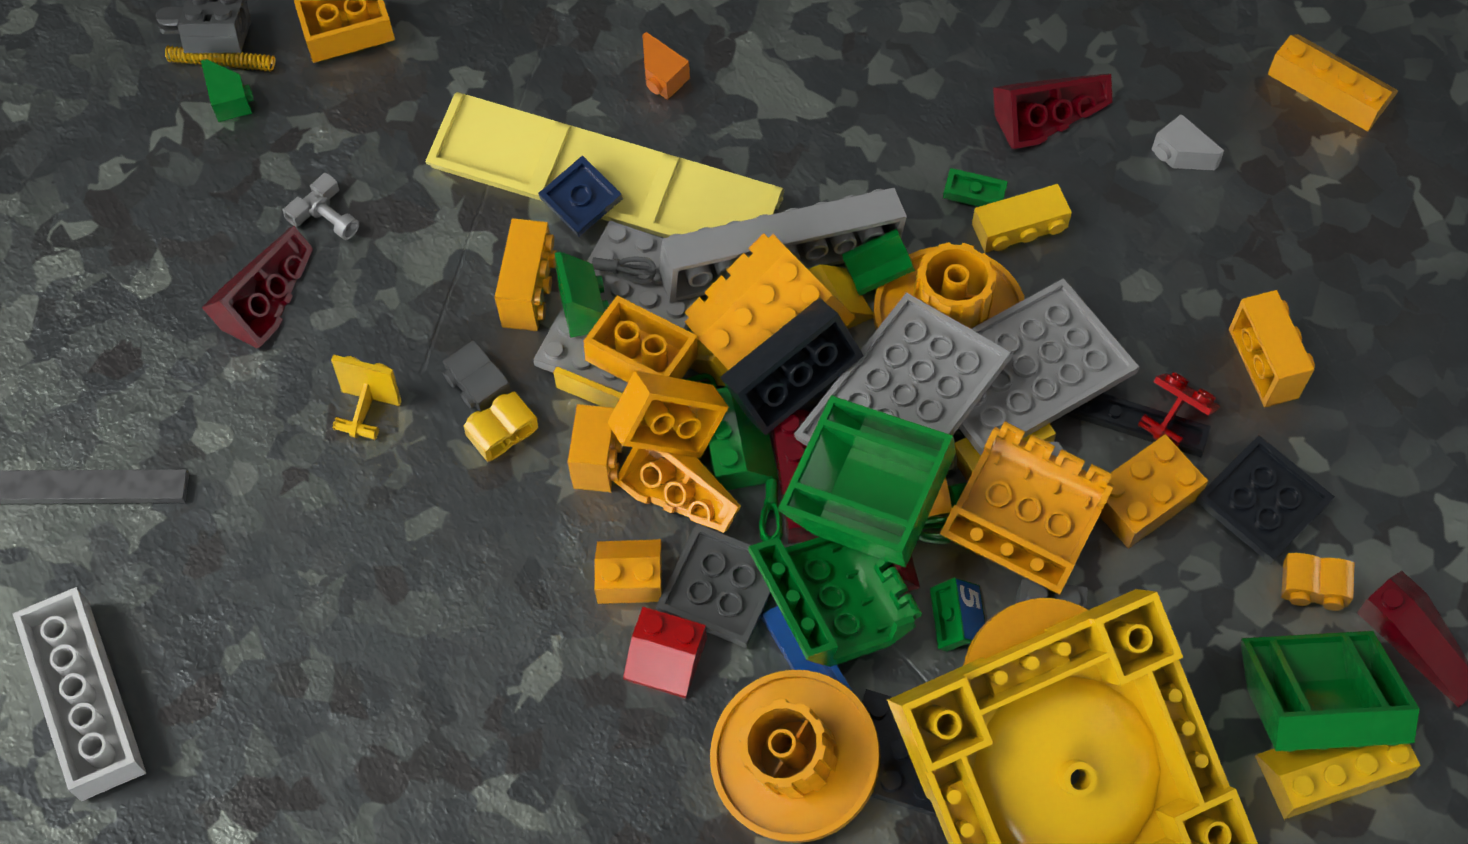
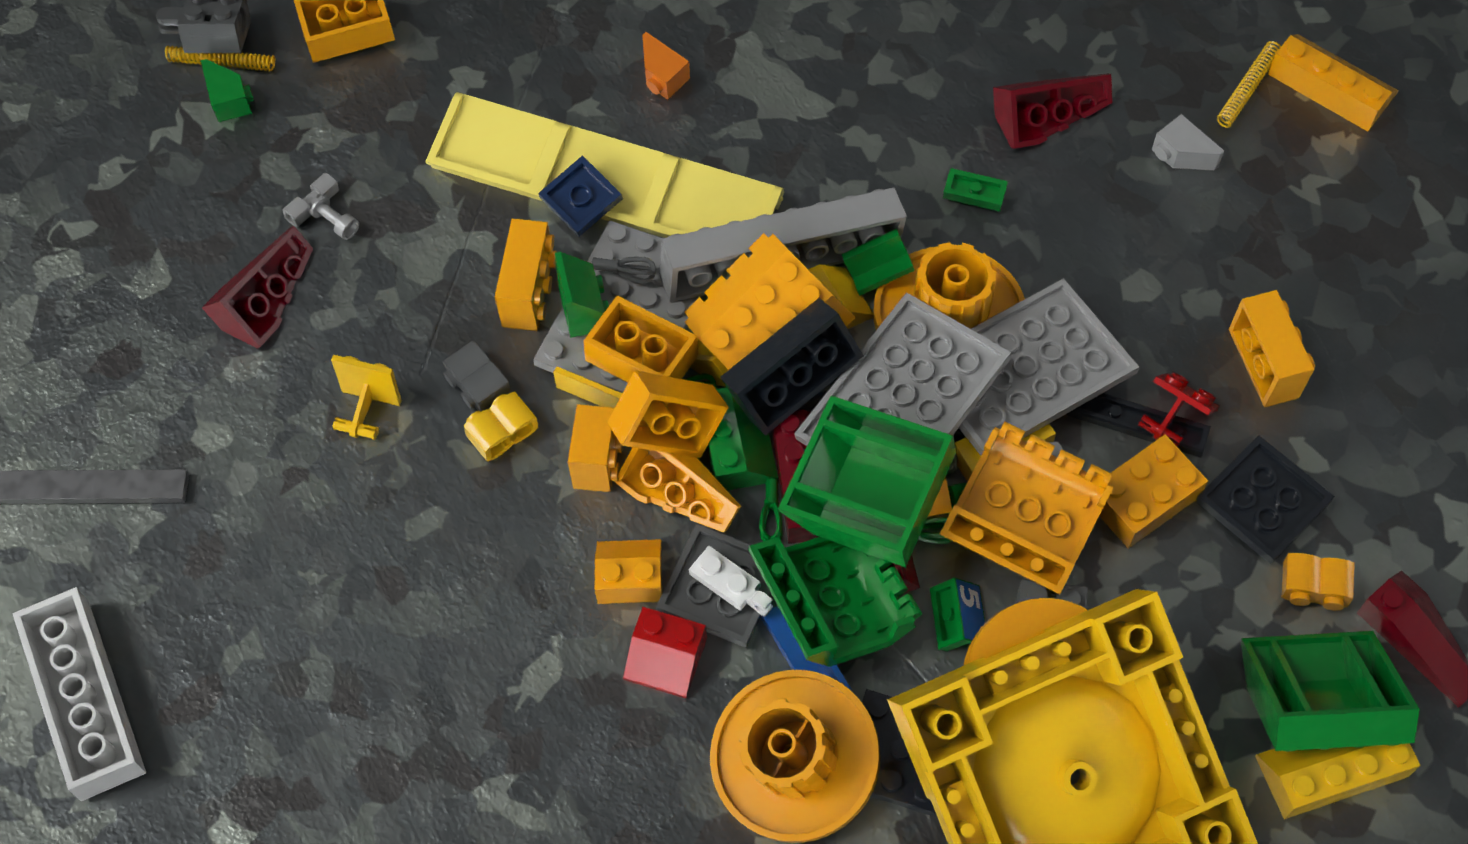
(730, 581): none -> white plate
(1021, 218): yellow brick -> none
(1249, 92): none -> yellow piece

